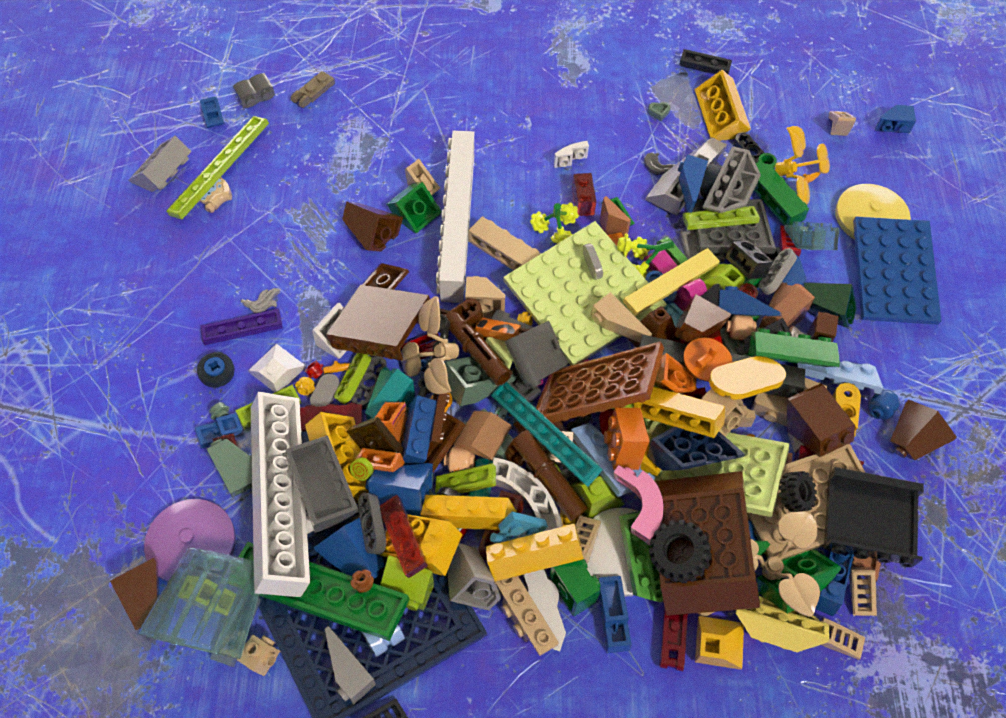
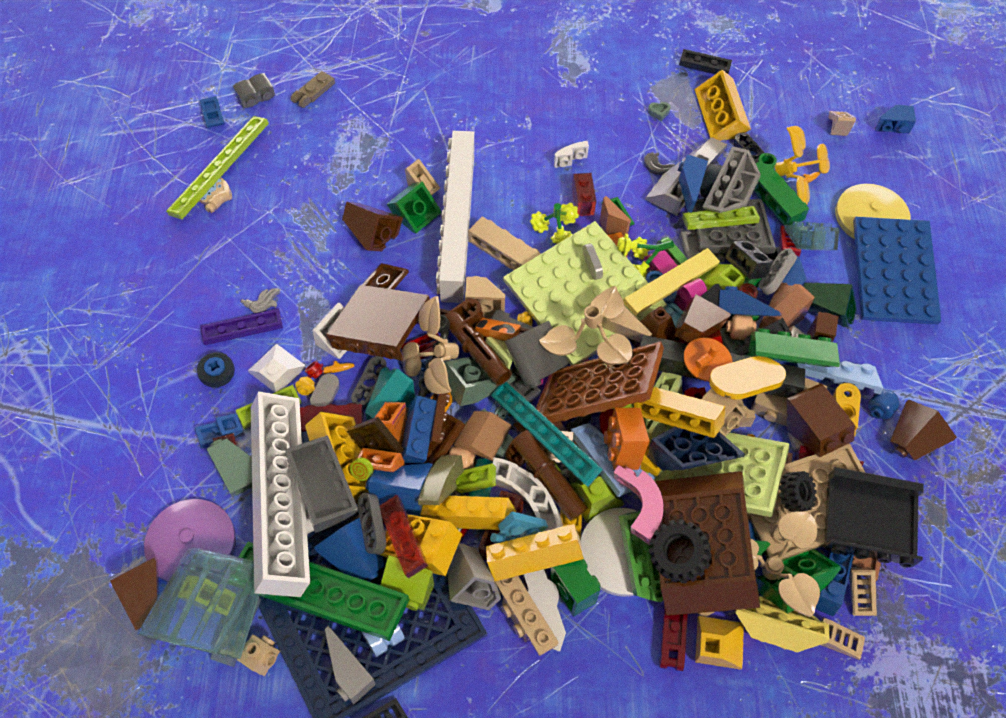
(161, 165): light grey slope -> none
(219, 410): sand green plate -> none
(352, 378): lime beam -> none
(366, 584): dark orange plate -> none
(441, 480): none -> olive slope
(588, 547): tan slope -> none
(612, 351): none -> tan plant
(614, 614): blue slope -> none
(674, 376): orange slope -> none

